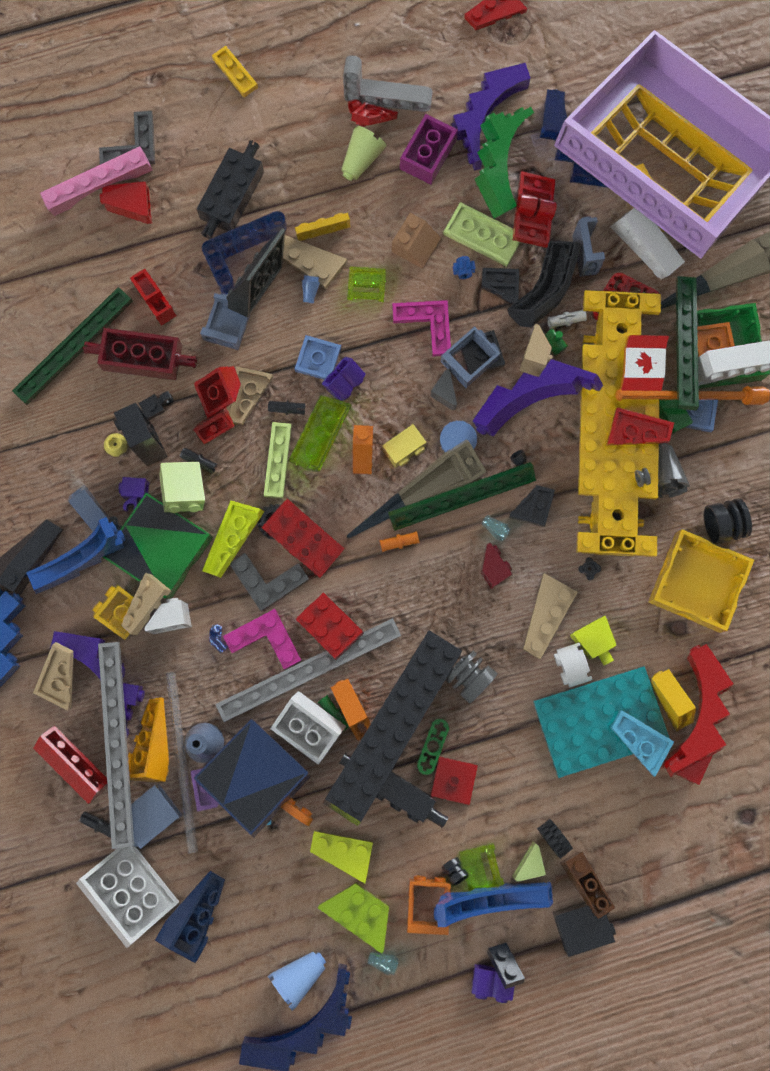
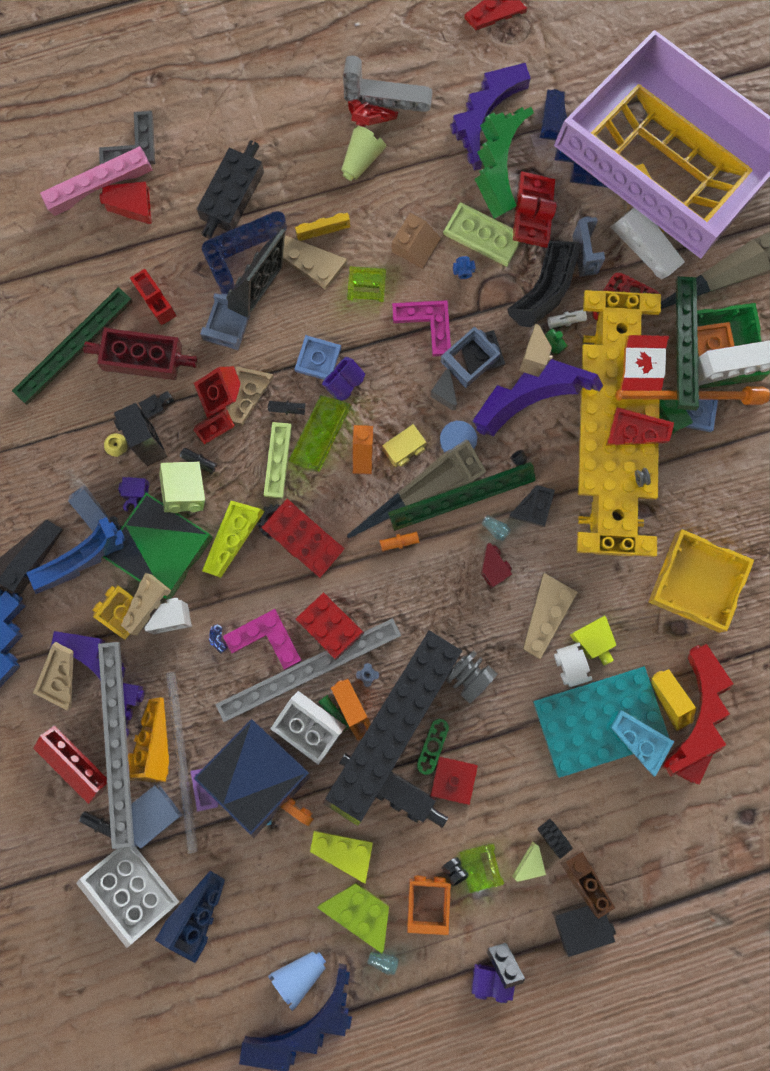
(210, 741): sand blue cone -> none
(234, 71): yellow plate -> none
(262, 593): dark grey plate -> none
(310, 286): medium blue cone -> none
(362, 675): none -> sand blue plate
(428, 149): magenta brick -> none
(480, 901): blue arch -> none
(502, 283): black wing -> none
(594, 568): black plate -> none
(670, 473): dark grey cone -> none
(727, 521): black wheel -> none

